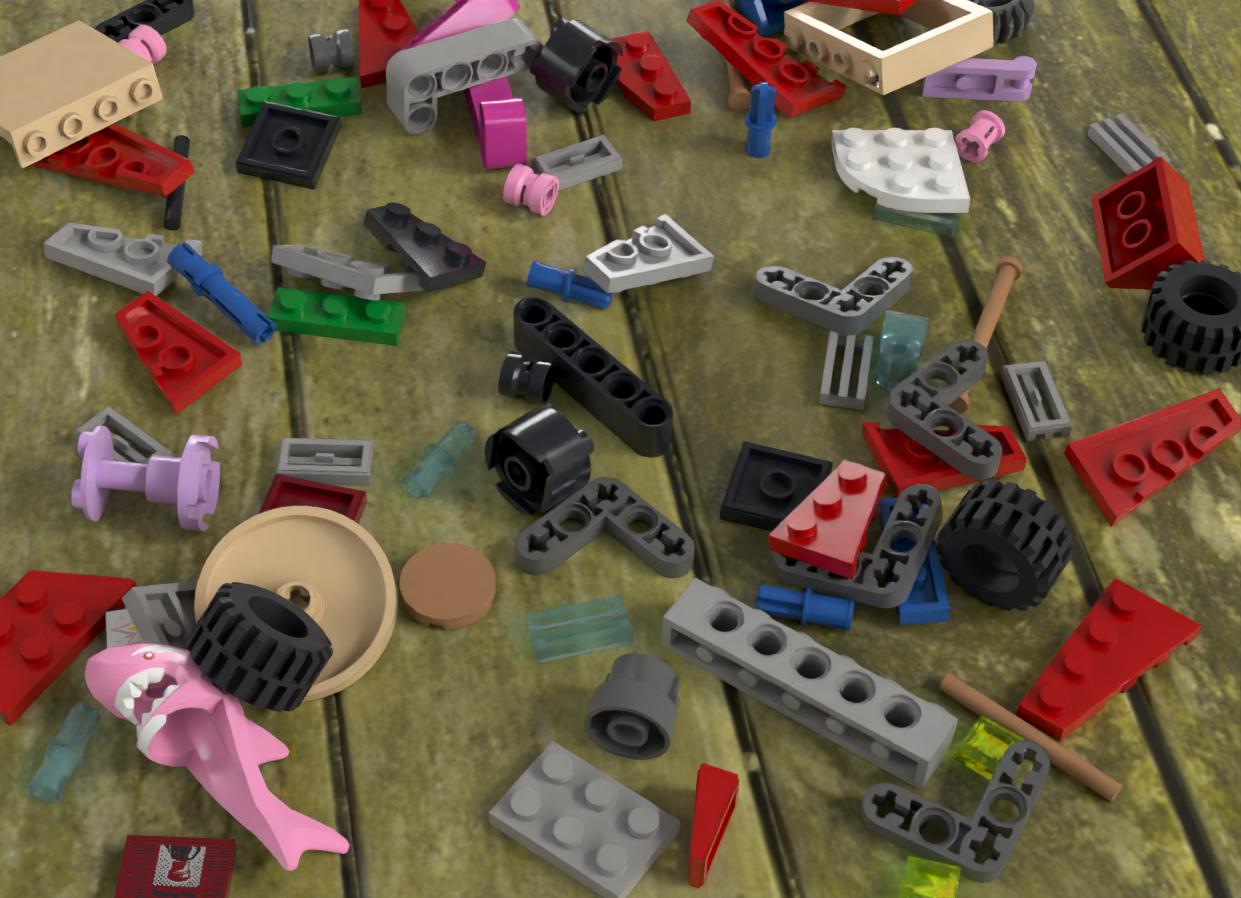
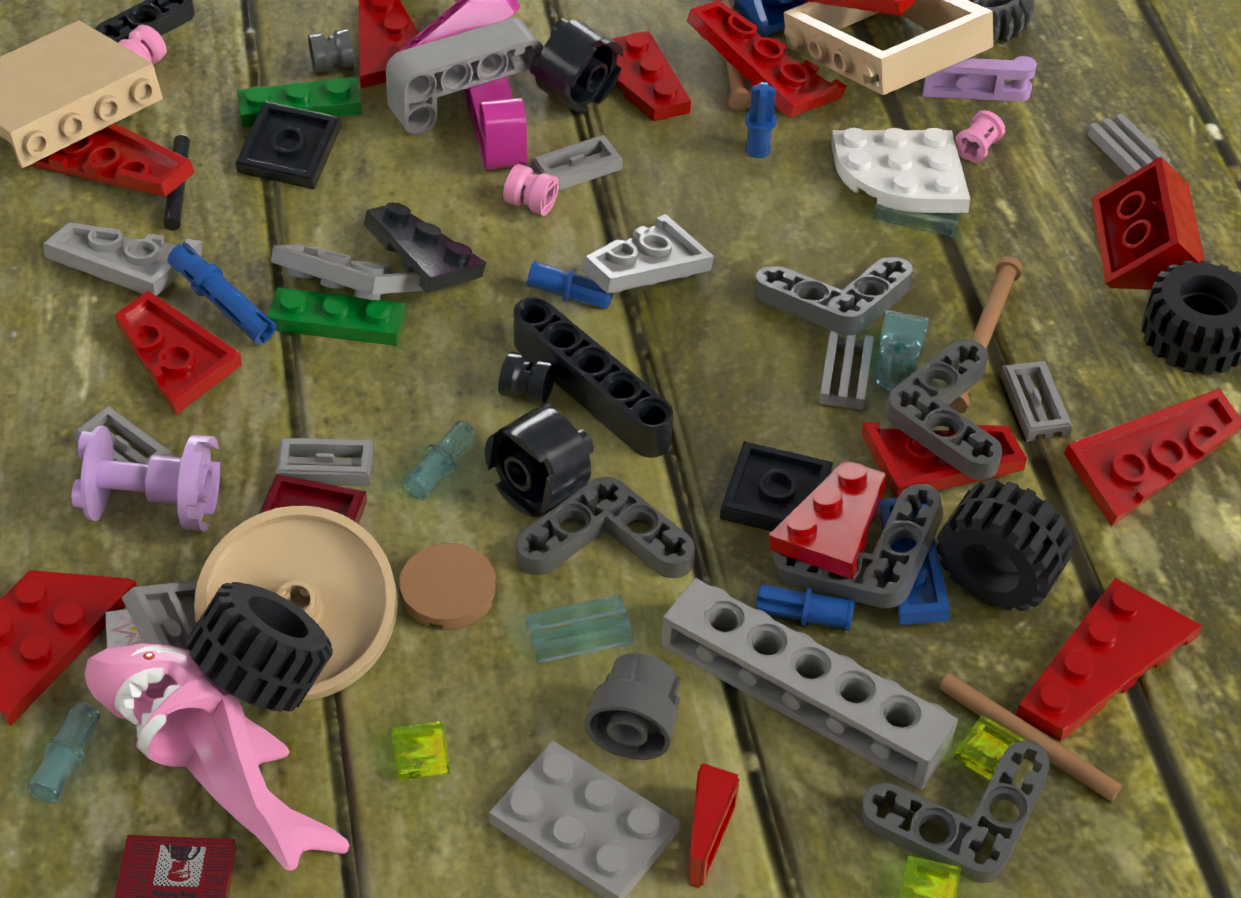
(420, 750): none -> clear neon green tile

